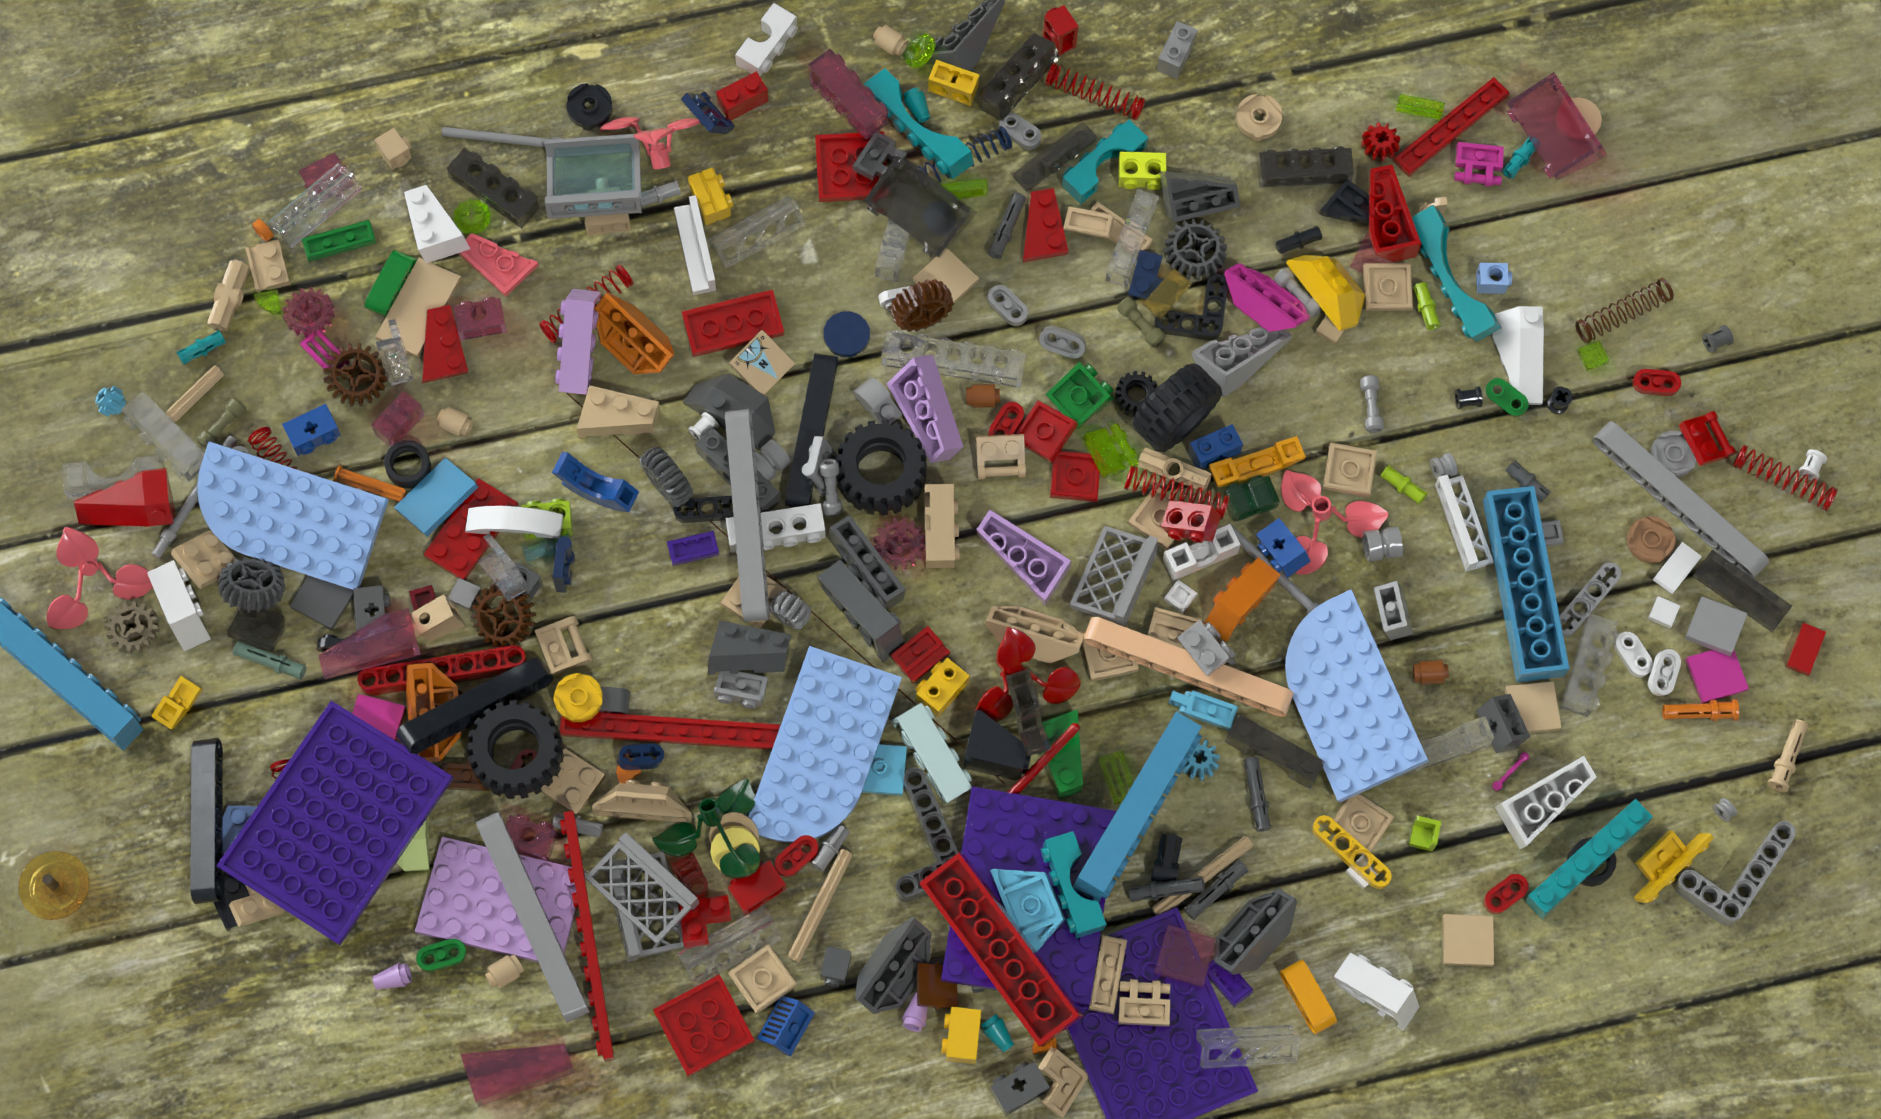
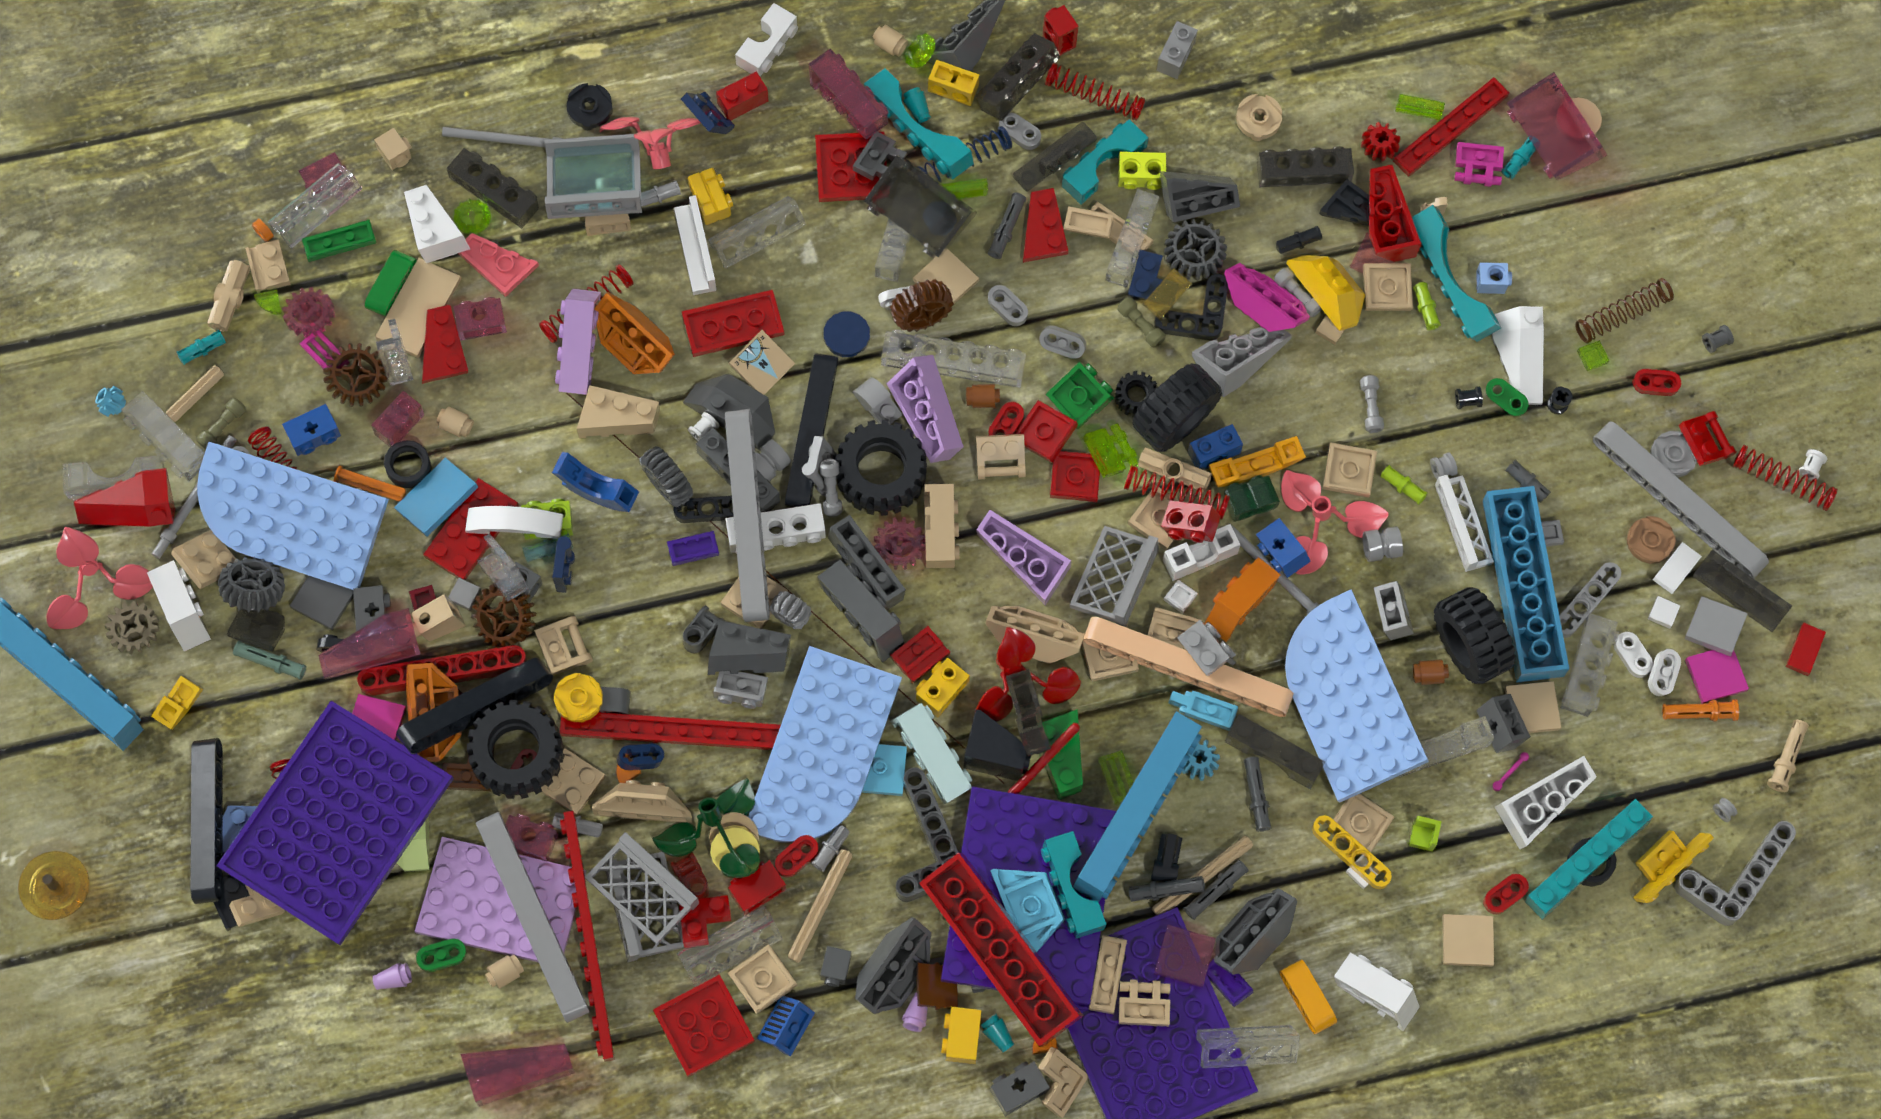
(703, 626): none -> dark grey piece
(1474, 635): none -> black tyre

